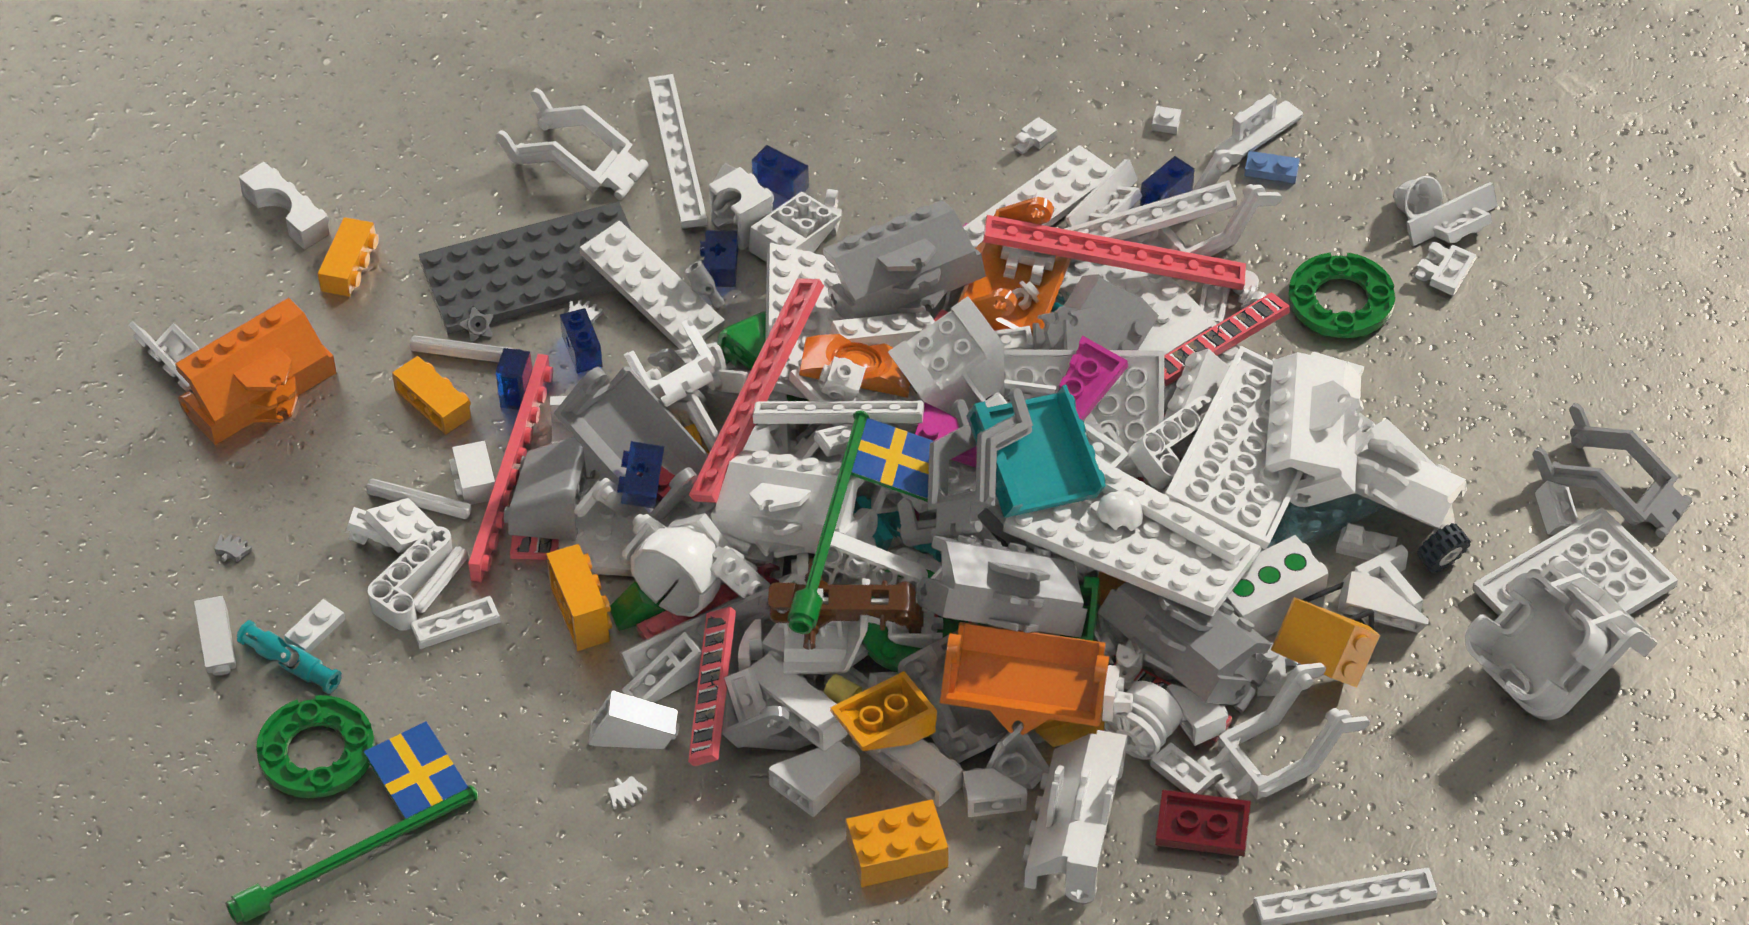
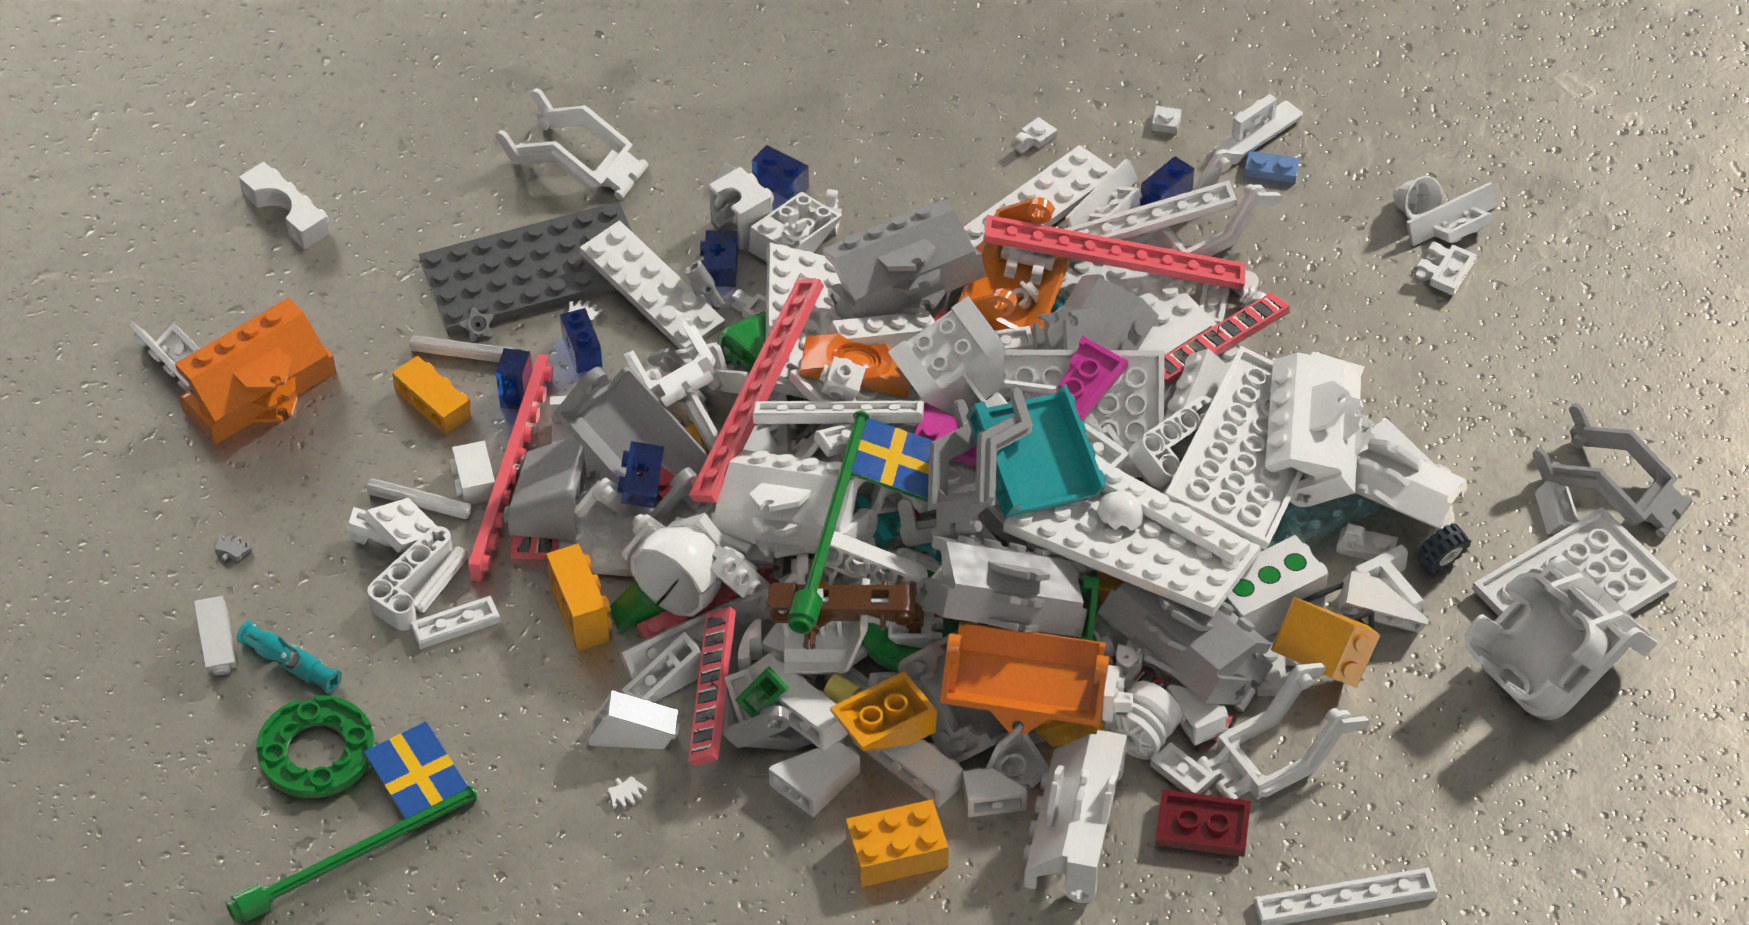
(315, 626): white plate -> none
(347, 257): light orange brick -> none
(677, 151): white plate -> none
(748, 305): none -> white plate
(762, 692): none -> green slope
(795, 229): none -> white plate
(1343, 324): green plate -> none

